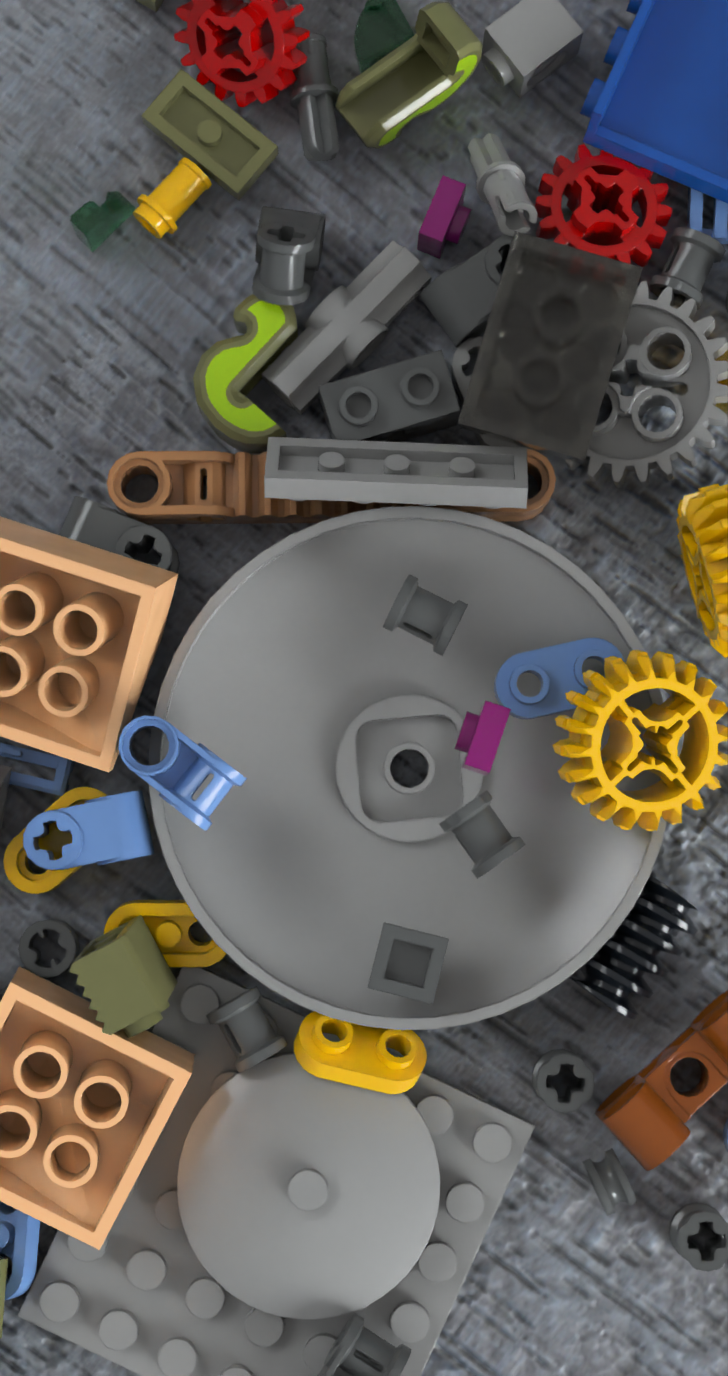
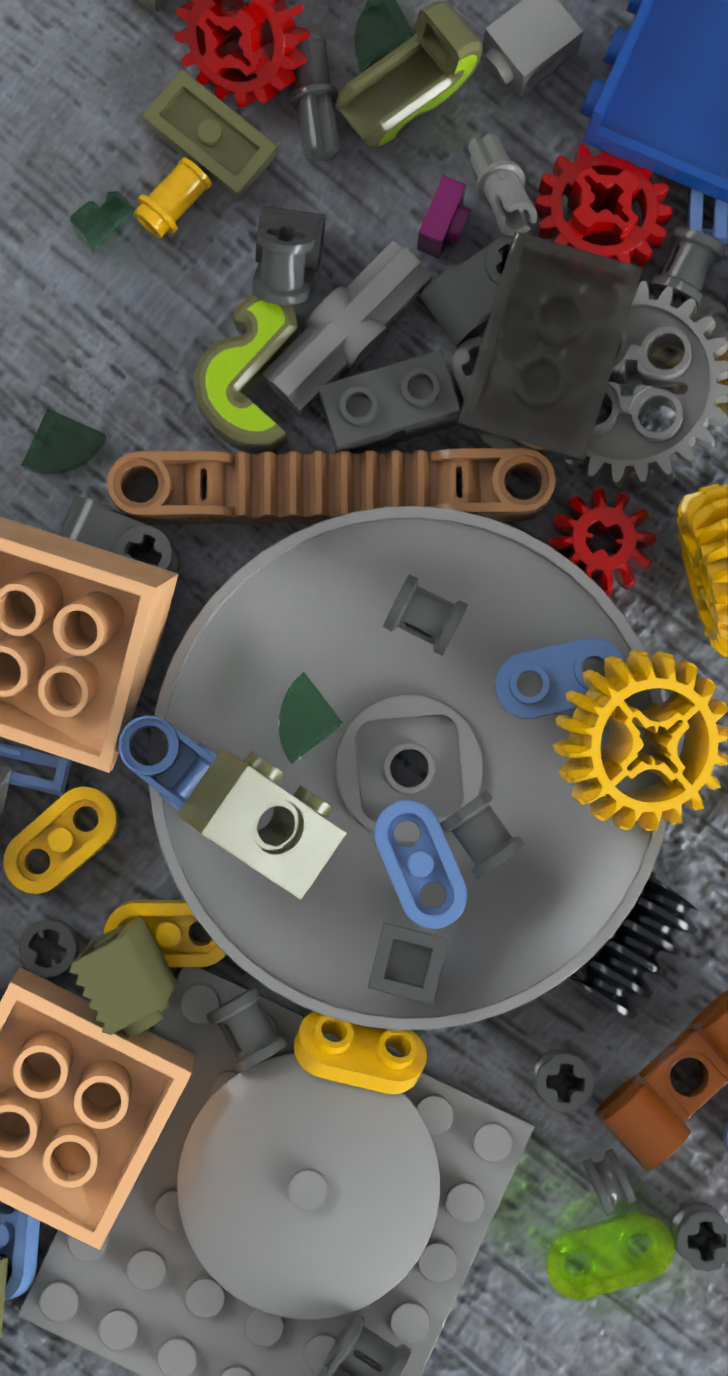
(61, 445): none -> clear green tile
(101, 830): medium blue piece -> none
(228, 809): none -> brick
(305, 719): none -> clear green tile
(396, 472): light grey plate -> none
(422, 863): none -> medium blue plate
(481, 736): magenta plate -> none
(604, 521): none -> red gear
(609, 1262): none -> clear neon green plate

